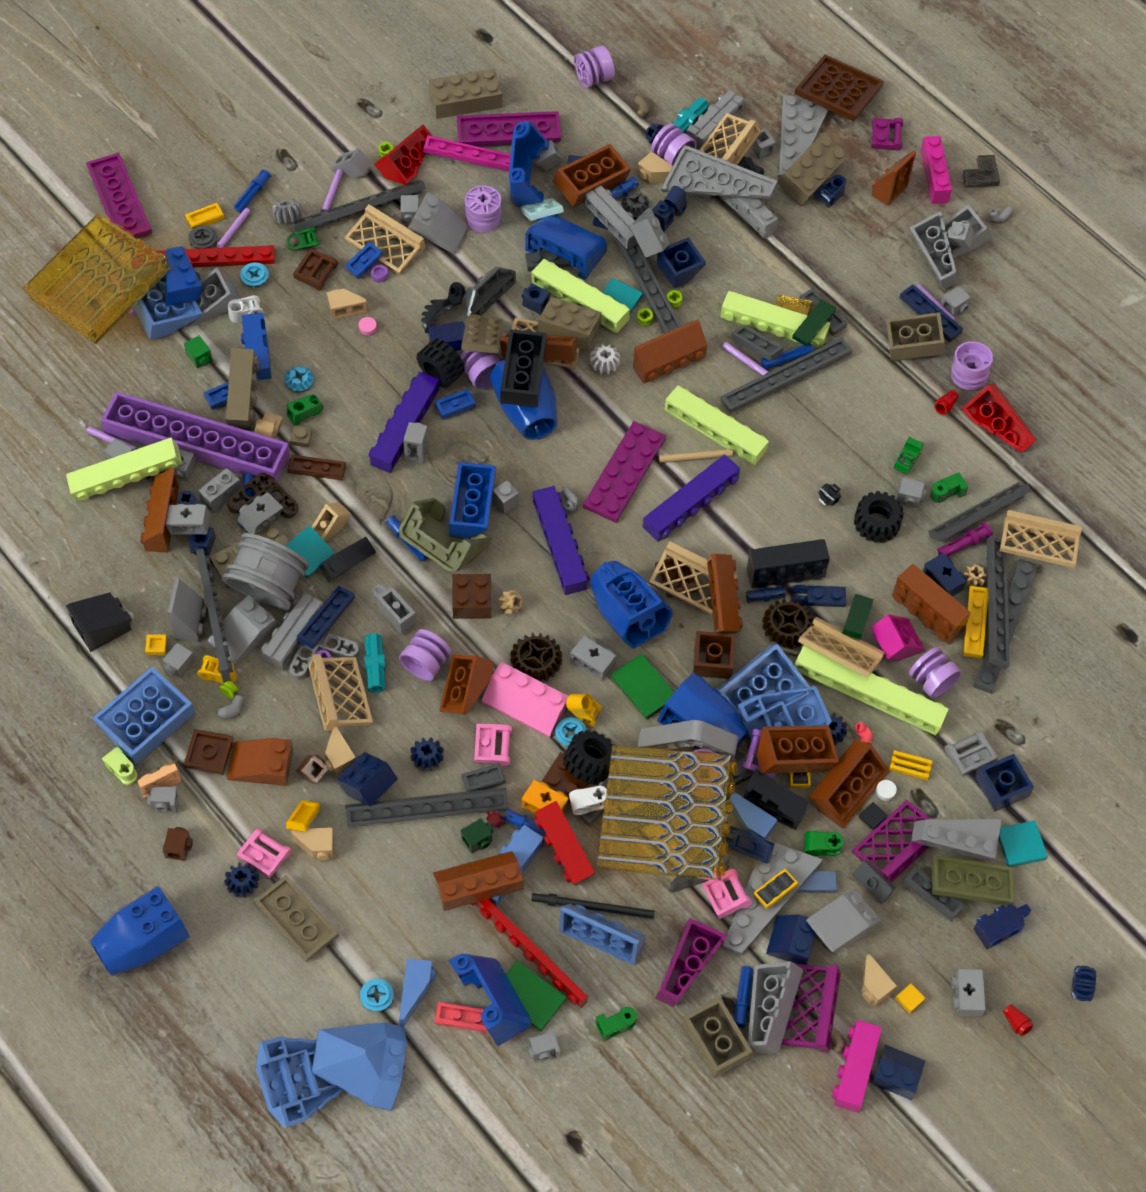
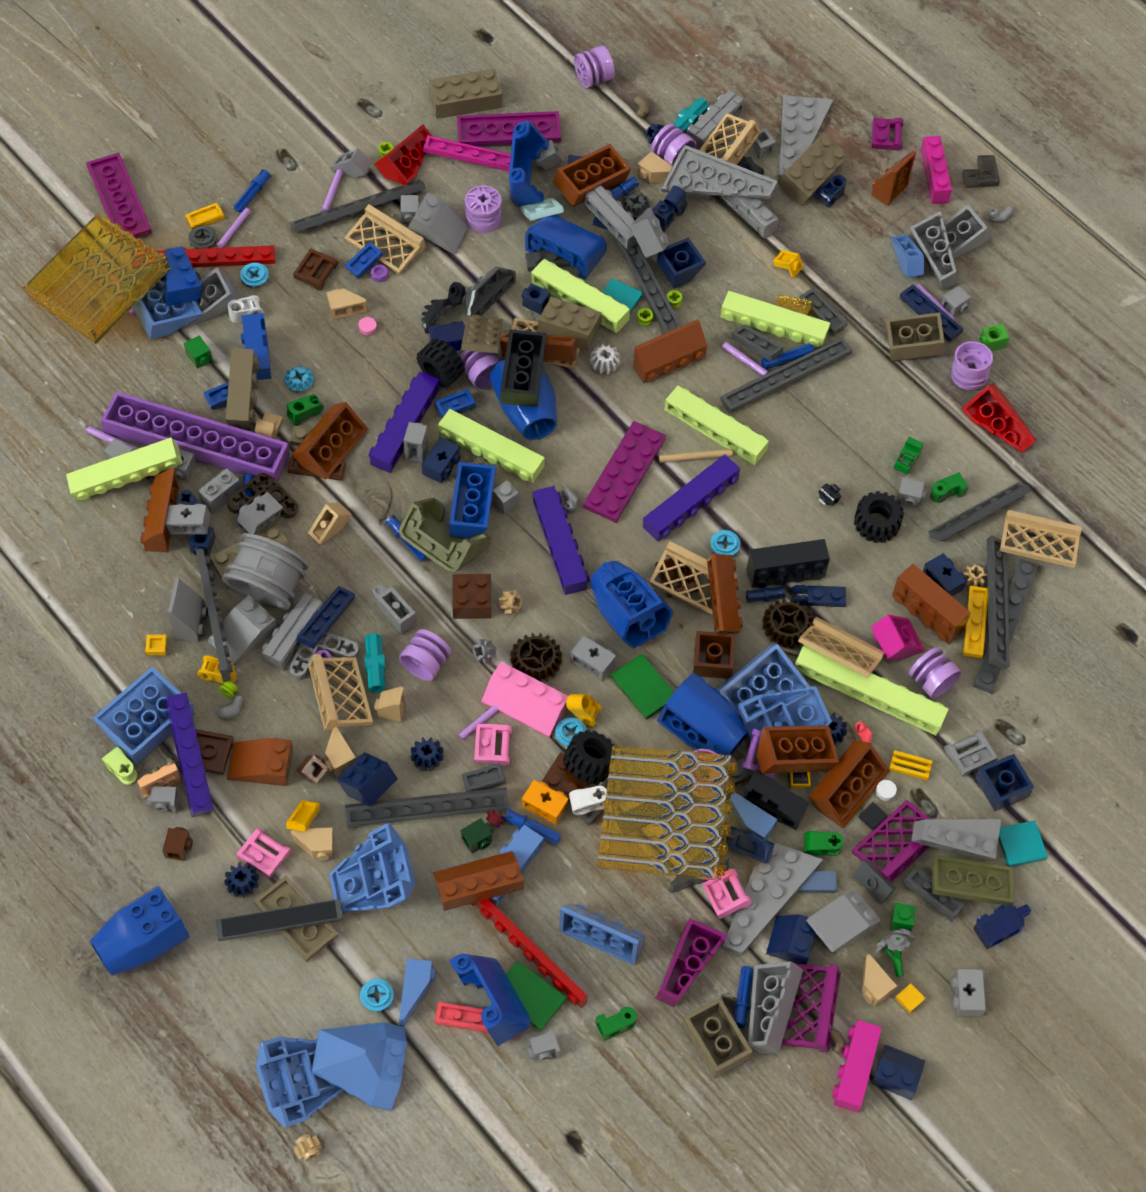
(99, 619): black slope -> none
(178, 660): light grey brick -> none
(189, 754): none -> dark purple brick
(279, 920): none -> black tile
(287, 211): light grey gear -> none
(304, 239): green piece -> none
(307, 1147): none -> tan gear
(312, 548): teal tile -> none
(330, 440): none -> dark orange slope
(347, 559): black slope -> none
(375, 874): none -> medium blue wedge
(391, 704): none -> tan slope
(441, 460): none -> dark blue brick
(465, 682): dark orange slope -> none
(481, 720): none -> lavender bar
(484, 651): none -> light grey gear
(491, 446): none -> yellowish green brick
(553, 900): pearl dark grey bar -> none
(564, 842): red brick -> none
(688, 734): light grey beam -> none
(732, 541): none -> medium azure gear
(775, 889): tile -> none
(789, 261): none -> yellow bracket
(814, 322): dark green tile -> none
(839, 87): reddish brown plate -> none
(857, 616): dark green tile -> none
(897, 942): none -> light grey plant
(902, 917): none -> green brick
(908, 255): none -> medium blue slope
(945, 403): red cone -> none
(961, 234): light grey brick -> none
(971, 538): magenta pin -> none
(994, 337): none -> bright green brick
(1018, 1020): red cone -> none
(1083, 983): dark blue gear -> none

